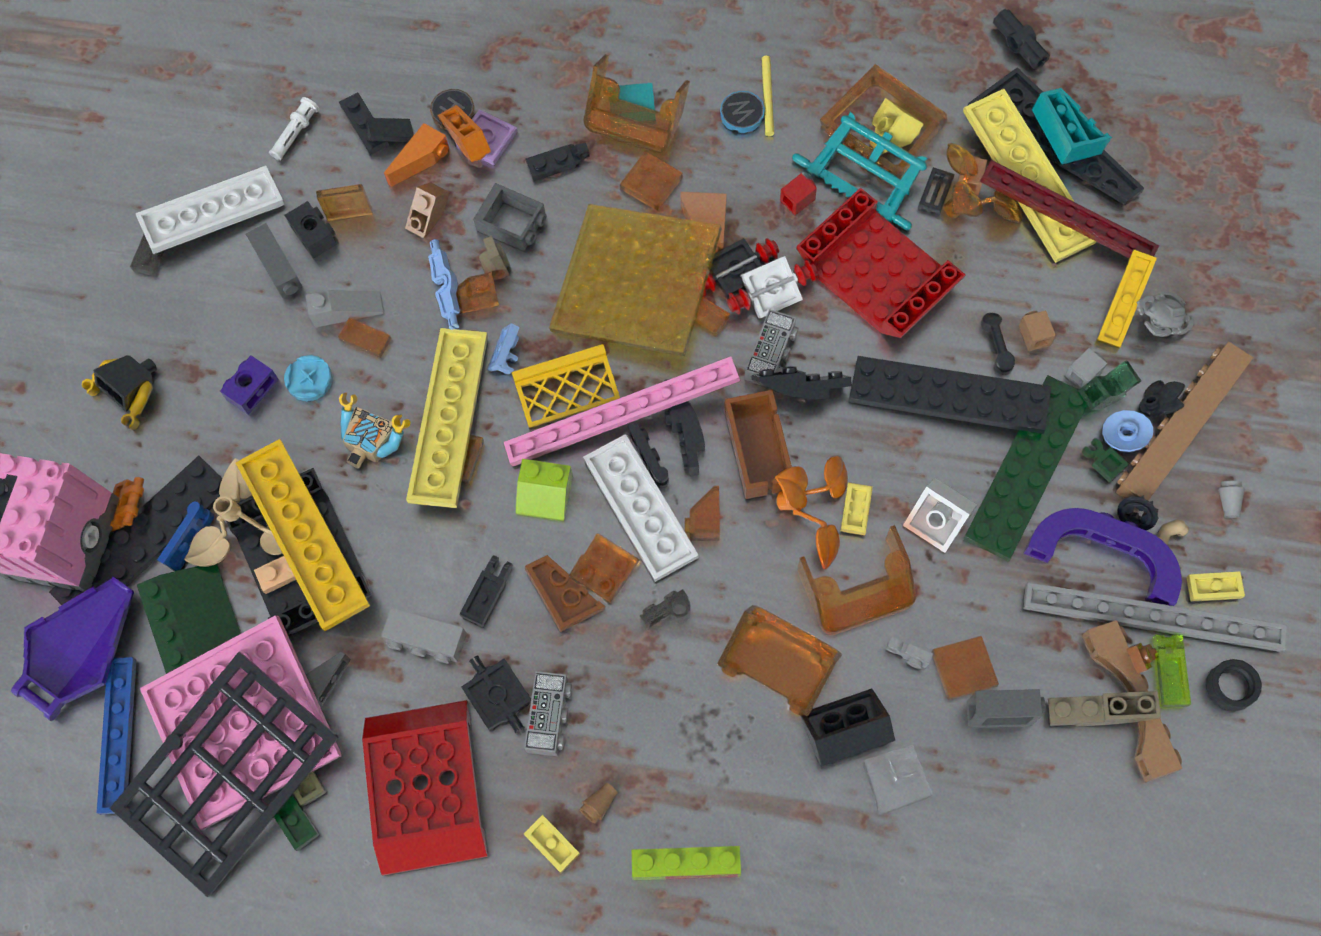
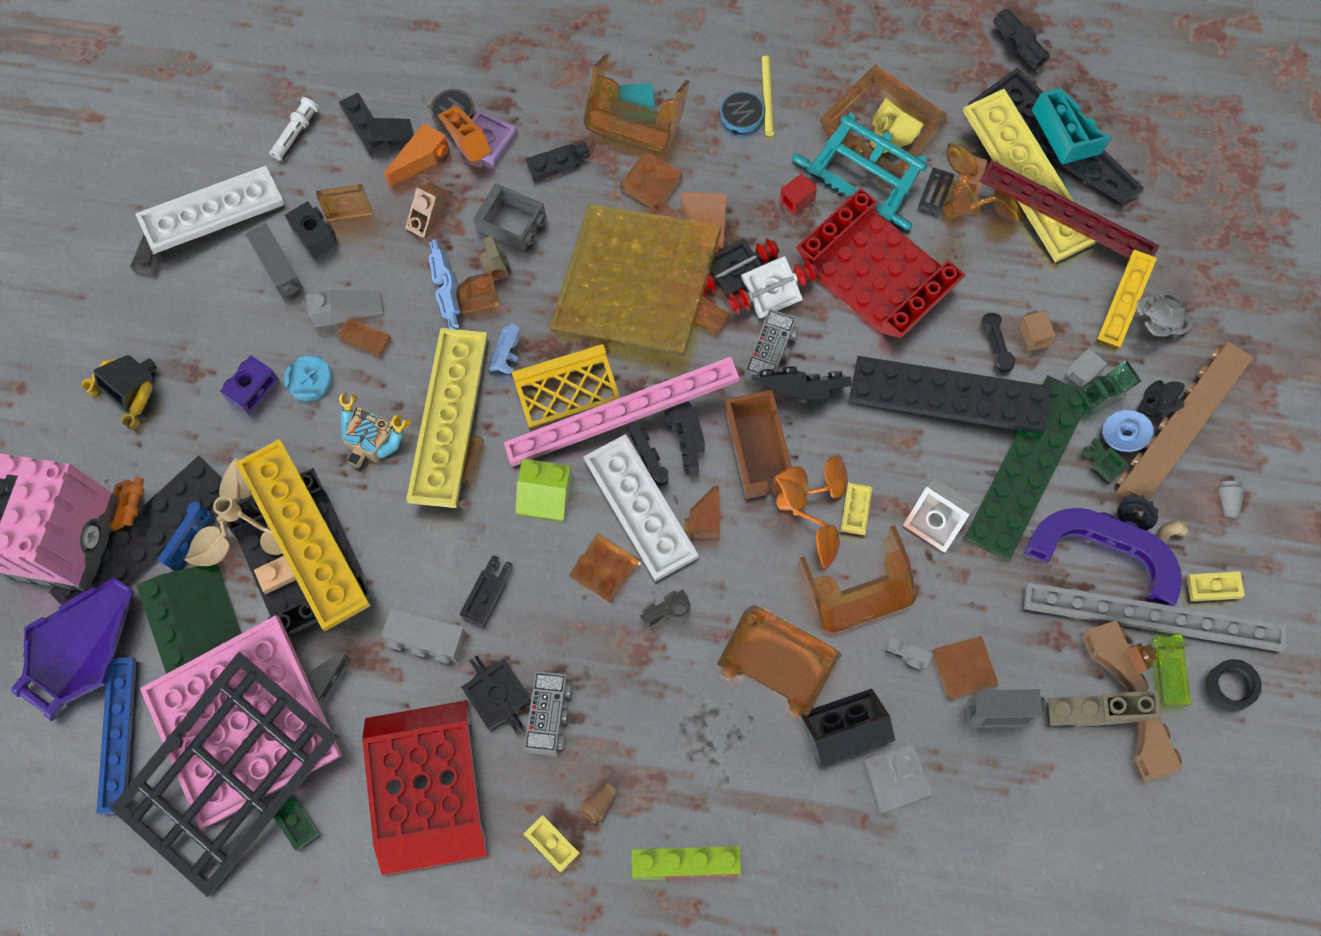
(309, 789): olive plate -> none
(561, 594): dark orange wing -> none

